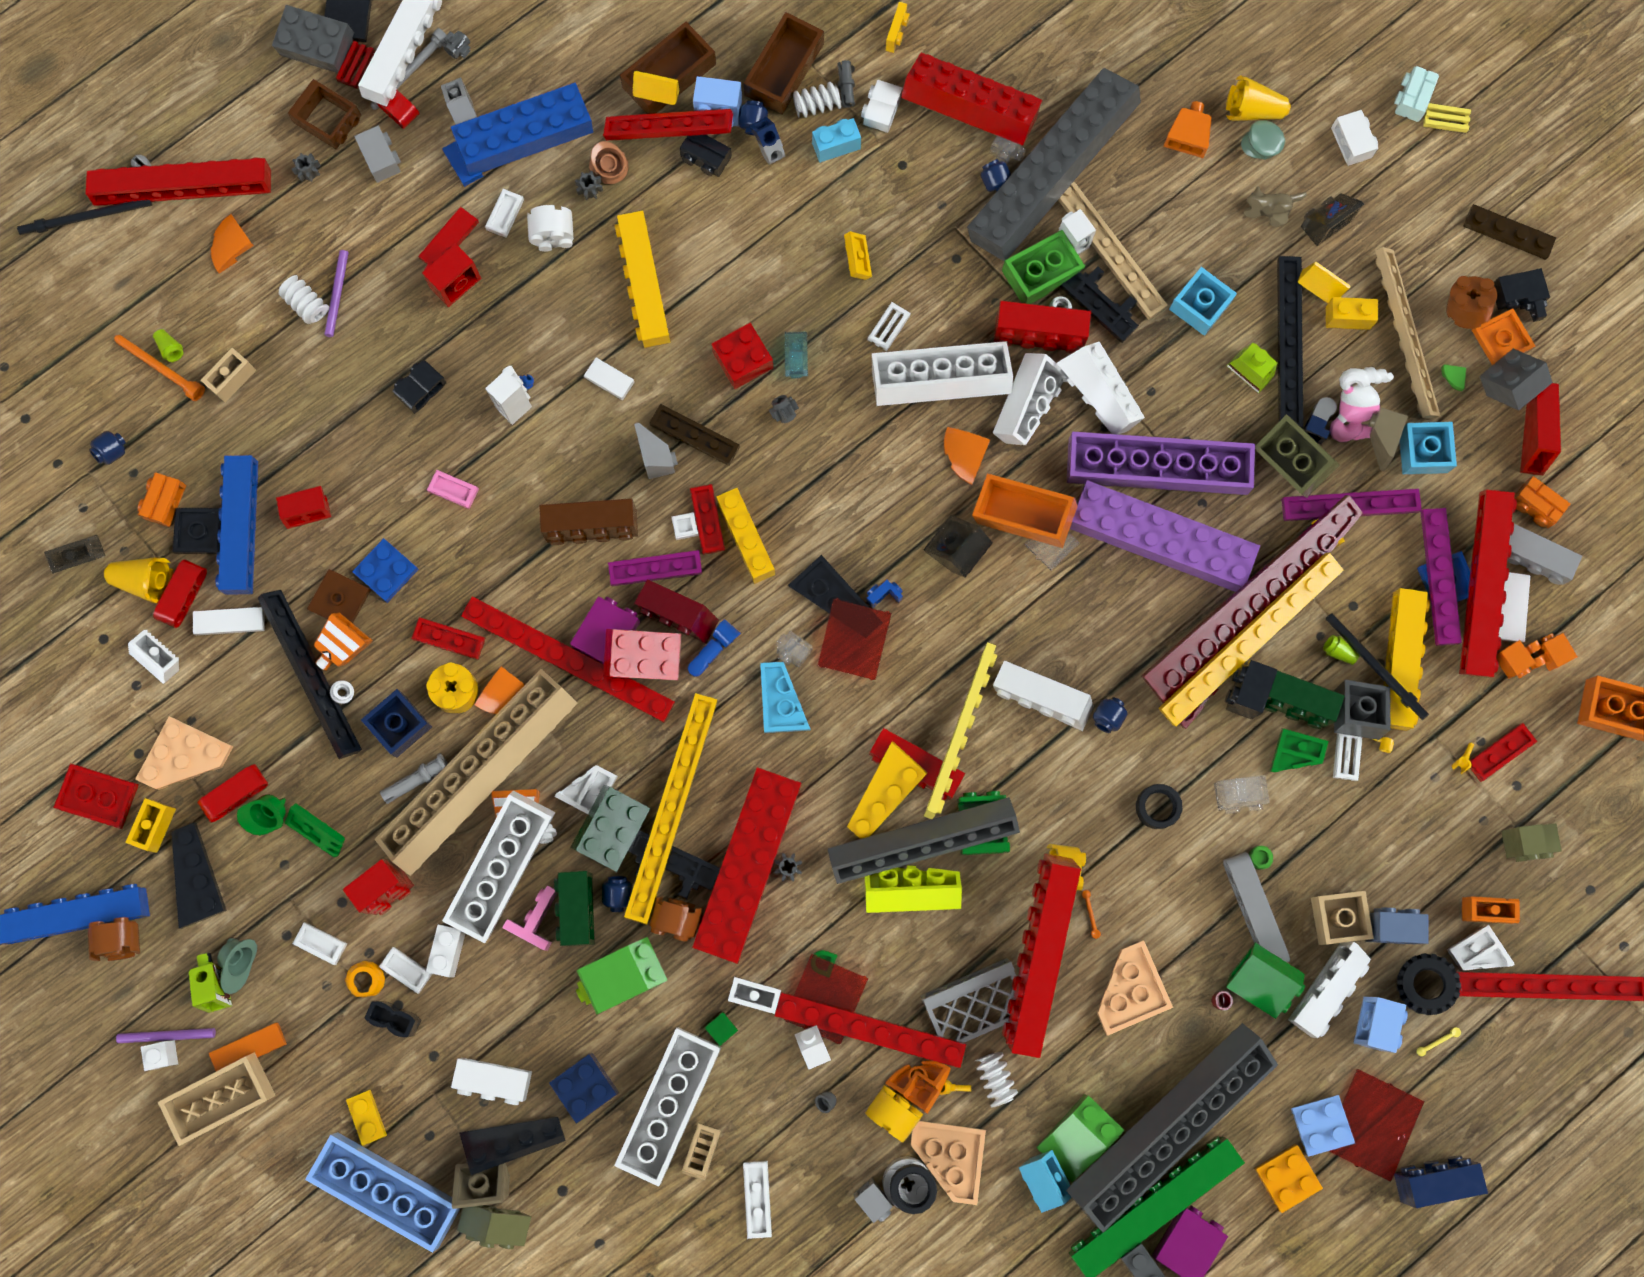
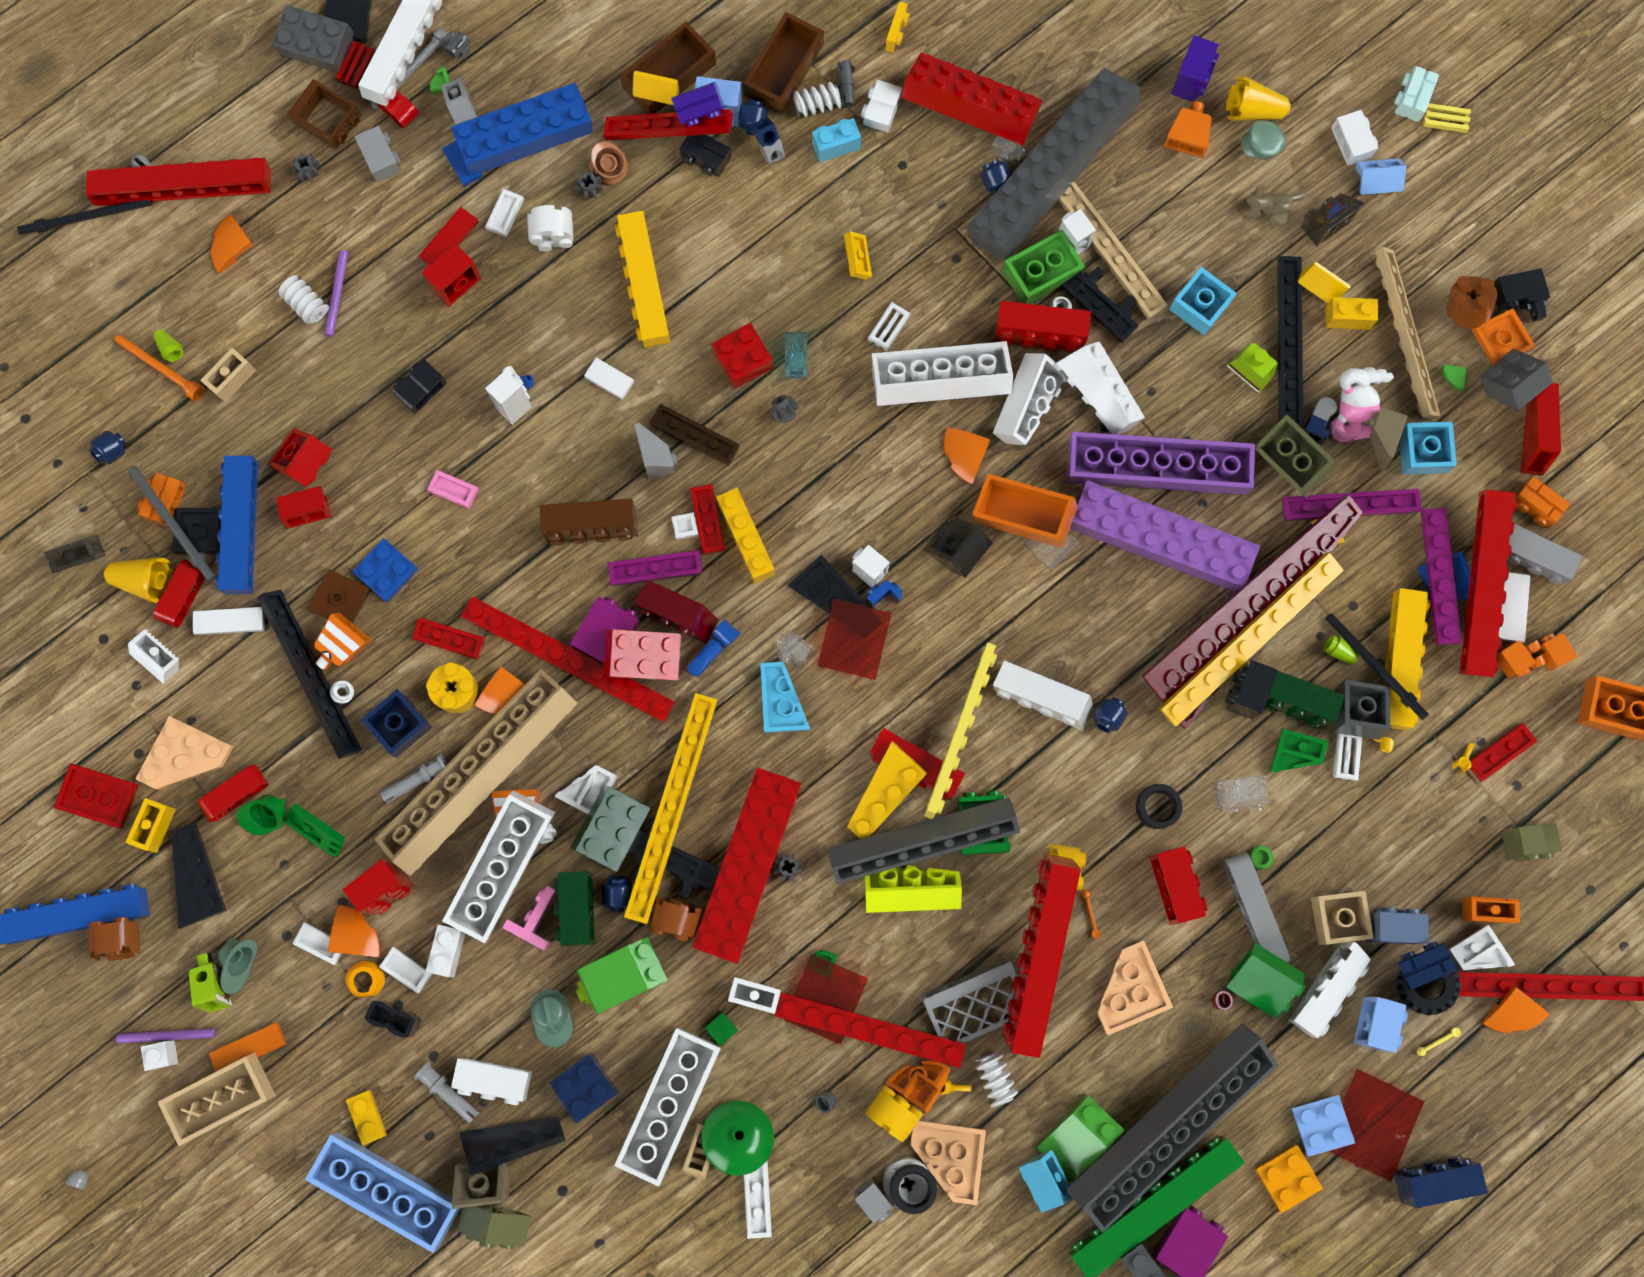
(77, 1179): none -> light grey hinge
(197, 559): none -> dark grey bar
(300, 457): none -> red slope
(353, 934): none -> orange brick
(438, 1085): none -> light grey pin
(440, 78): none -> bright green tile
(551, 1018): none -> sand green piece
(698, 103): none -> dark purple brick
(733, 1155): none -> green dish
(812, 1047): white brick -> none
(869, 566): none -> white brick
(1178, 885): none -> red brick
(1196, 69): none -> dark purple brick
(1381, 176): none -> light blue panel
(1426, 965): none -> dark blue brick
(1509, 232): dark brown plate -> none
(1515, 1013): none -> orange brick

